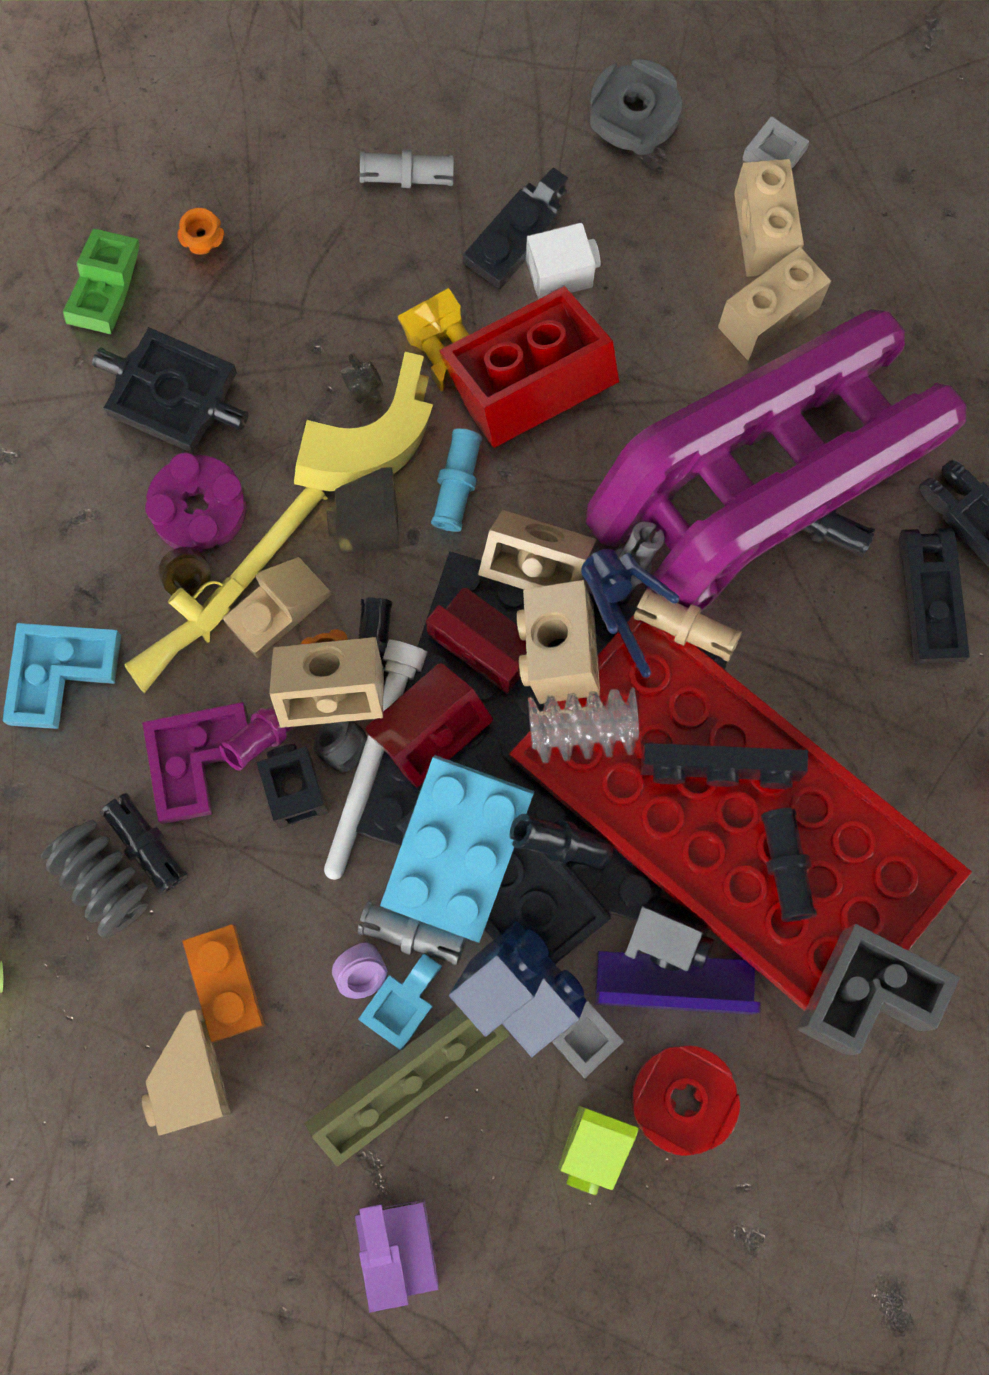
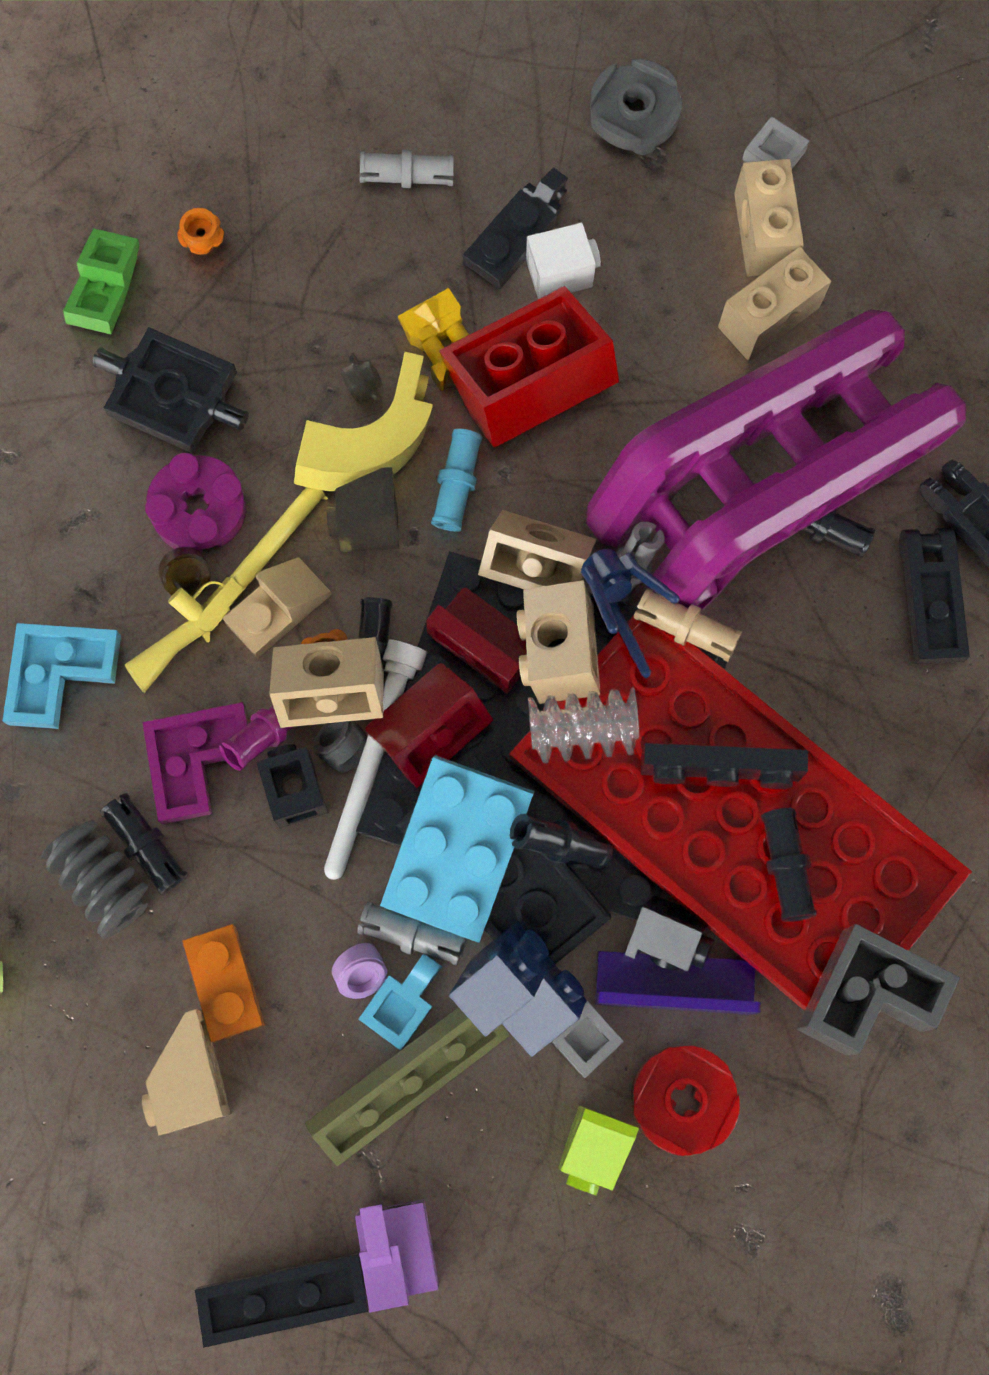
(281, 1299): none -> black plate

